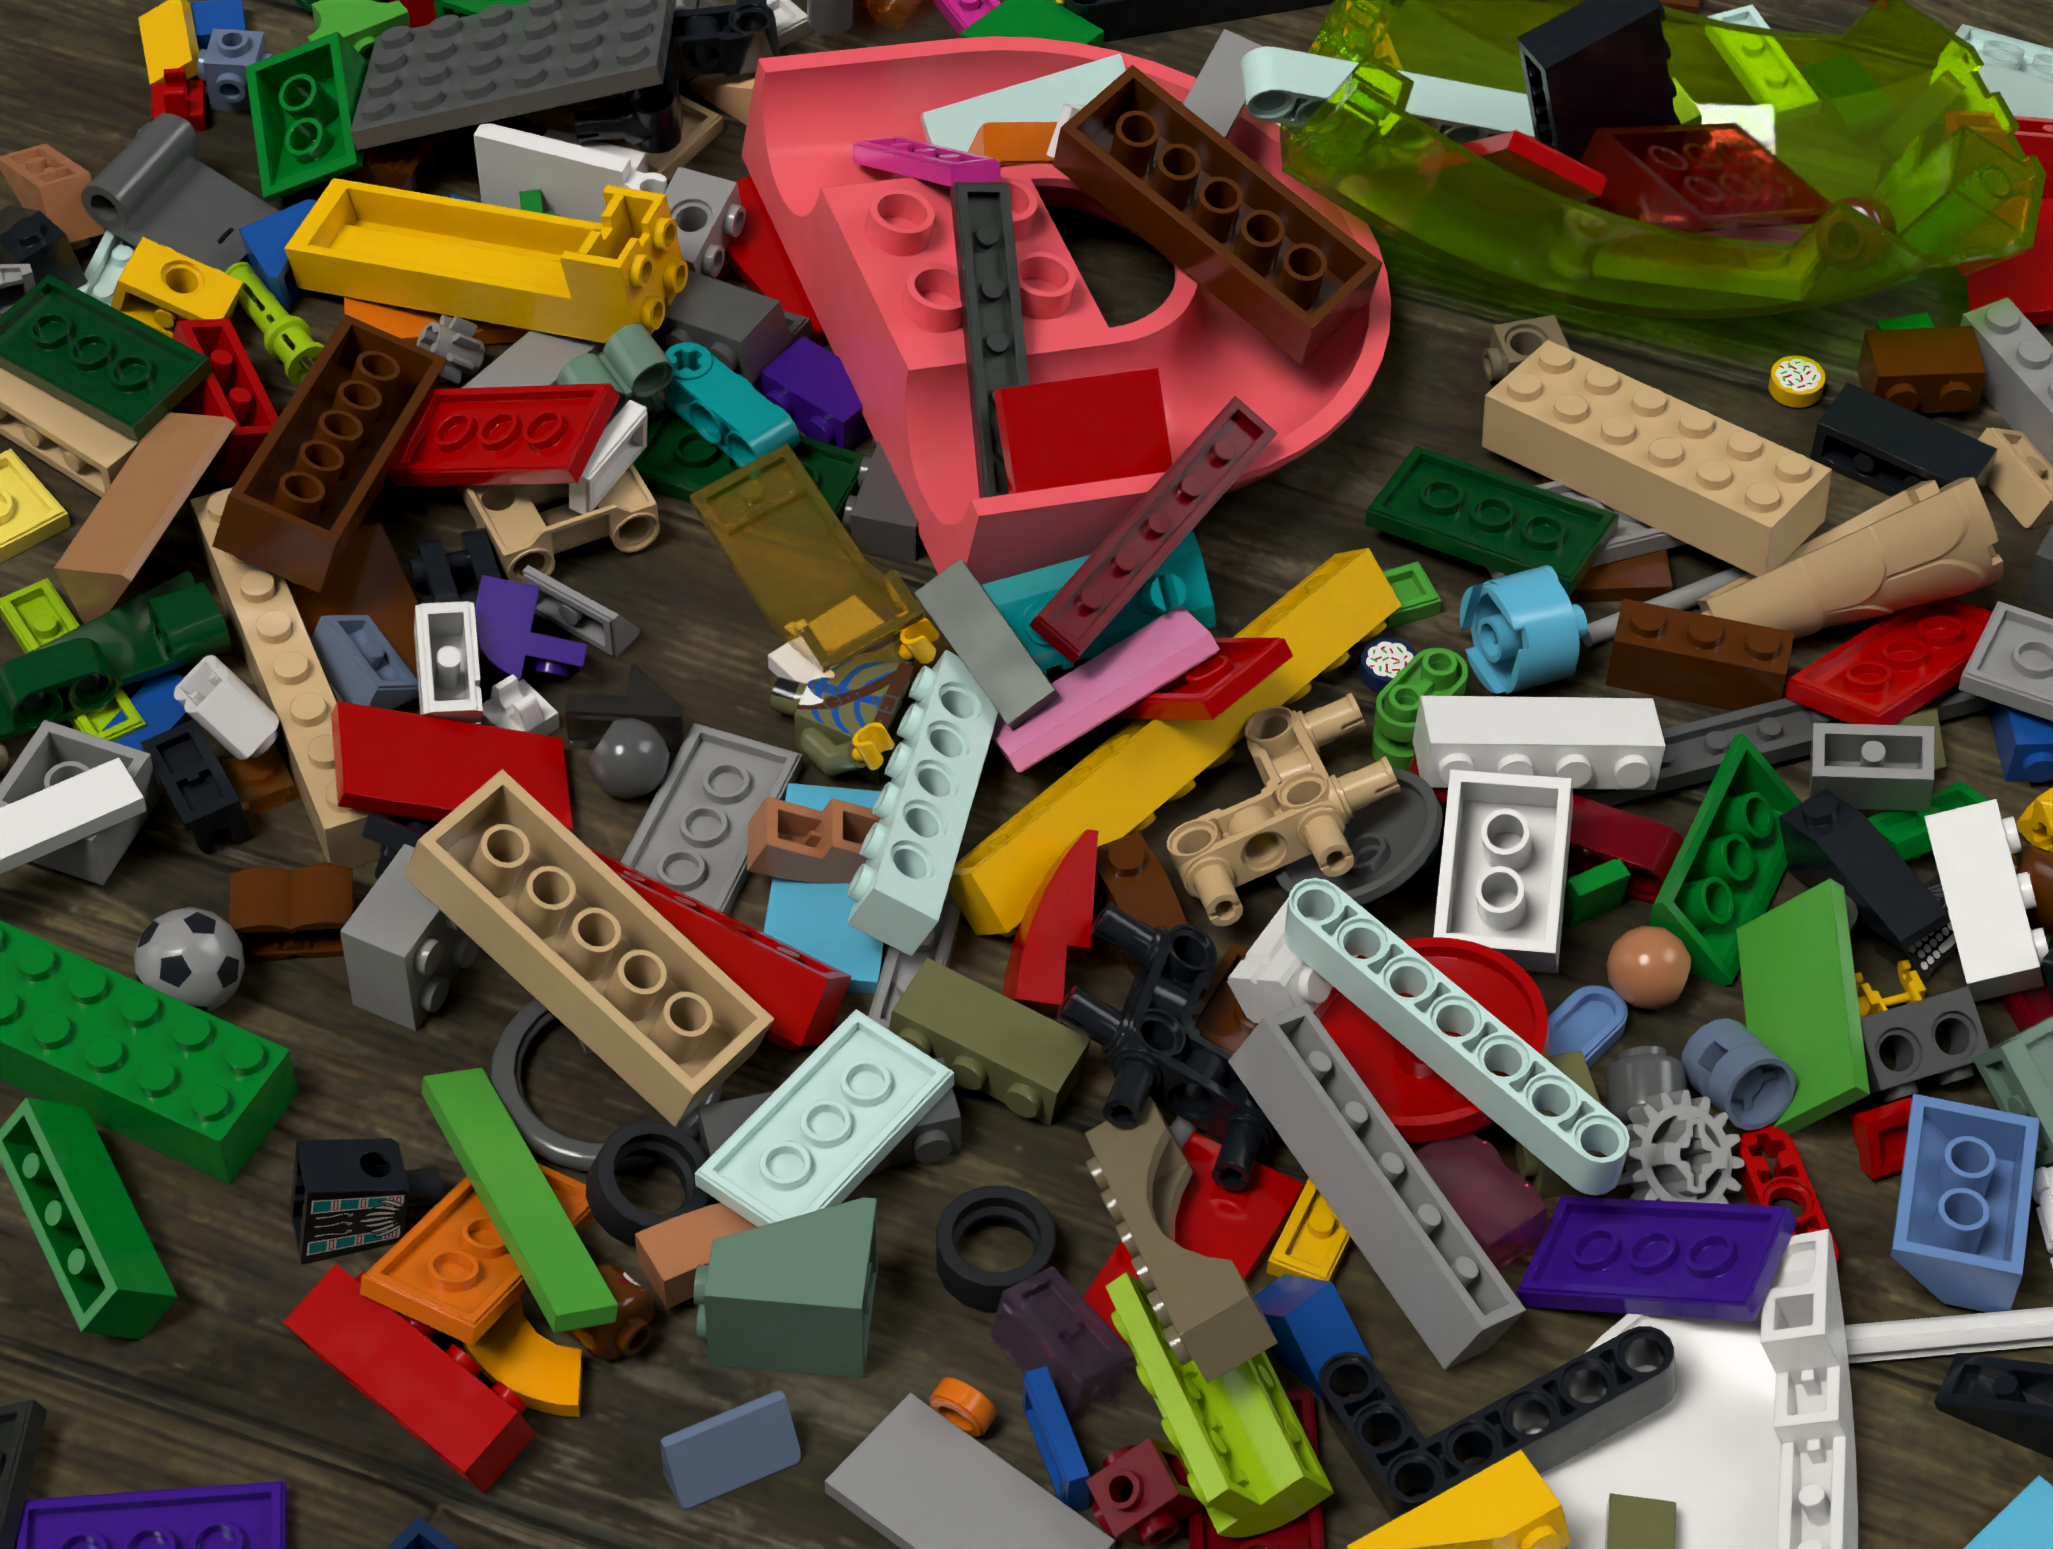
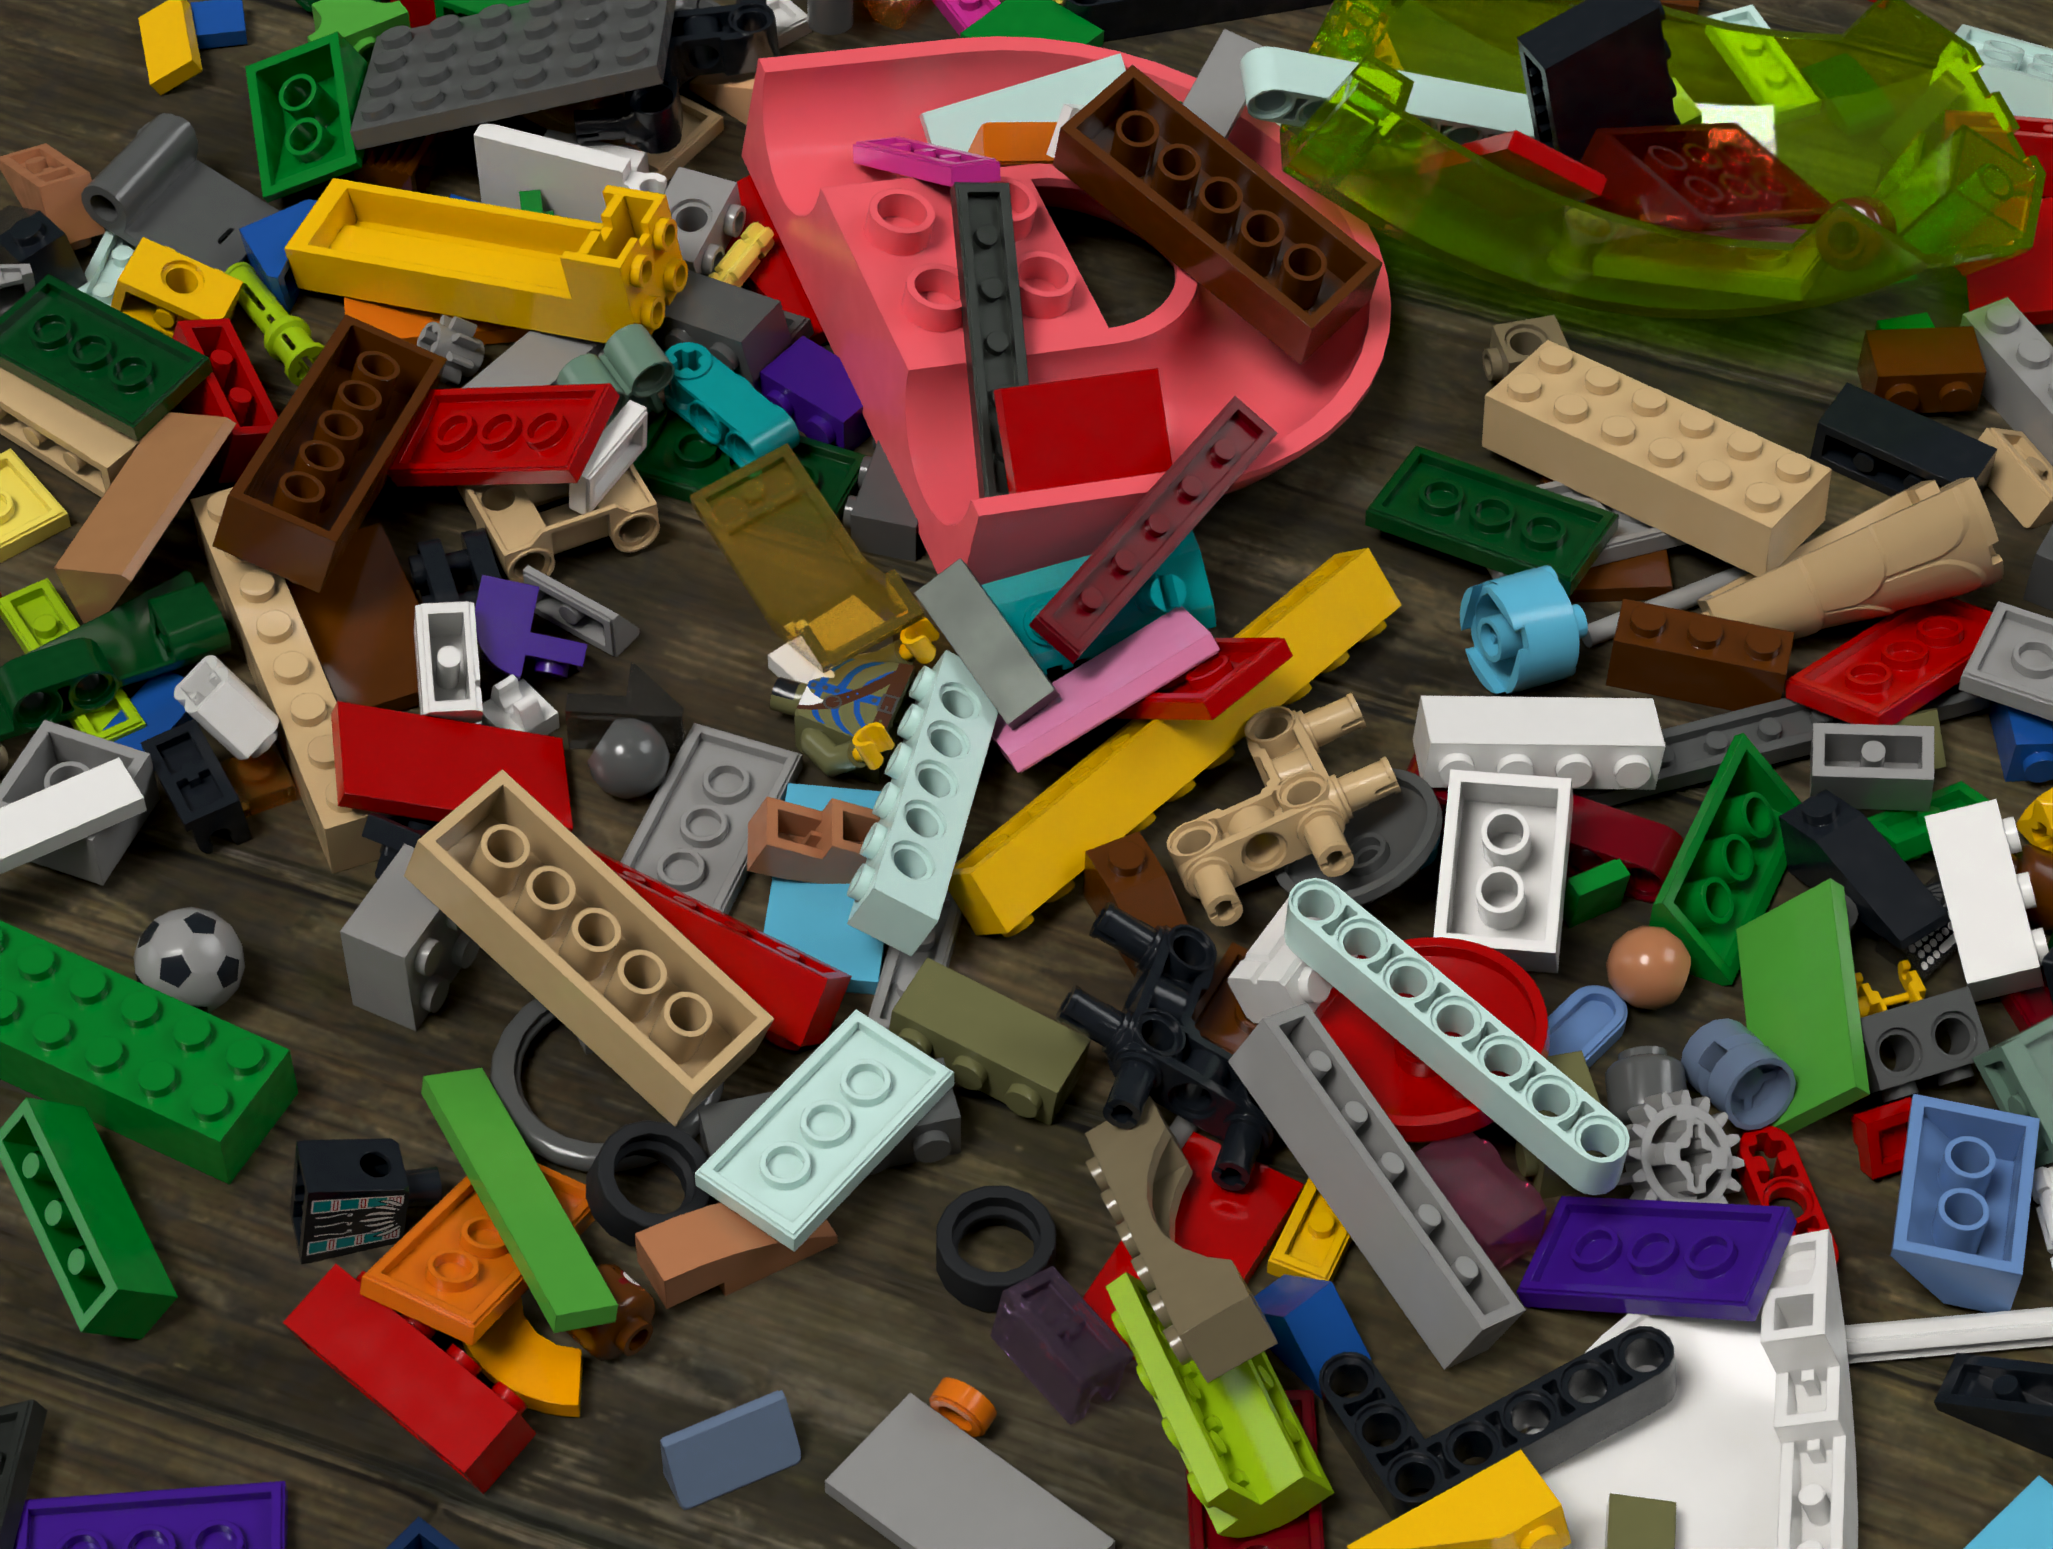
(180, 98): red tile -> none
(225, 64): sand blue brick -> none
(291, 911): reddish brown brick -> none
(362, 662): sand blue slope -> none
(744, 255): none -> light yellow axle
(793, 1293): sand green slope -> none
(1054, 929): red slope -> none
(1055, 1439): blue tile -> none
(1142, 1493): dark red brick -> none
(1383, 661): tile -> none
(1414, 593): bright green tile -> none
(1427, 674): bright green brick -> none
(1796, 381): tile -> none

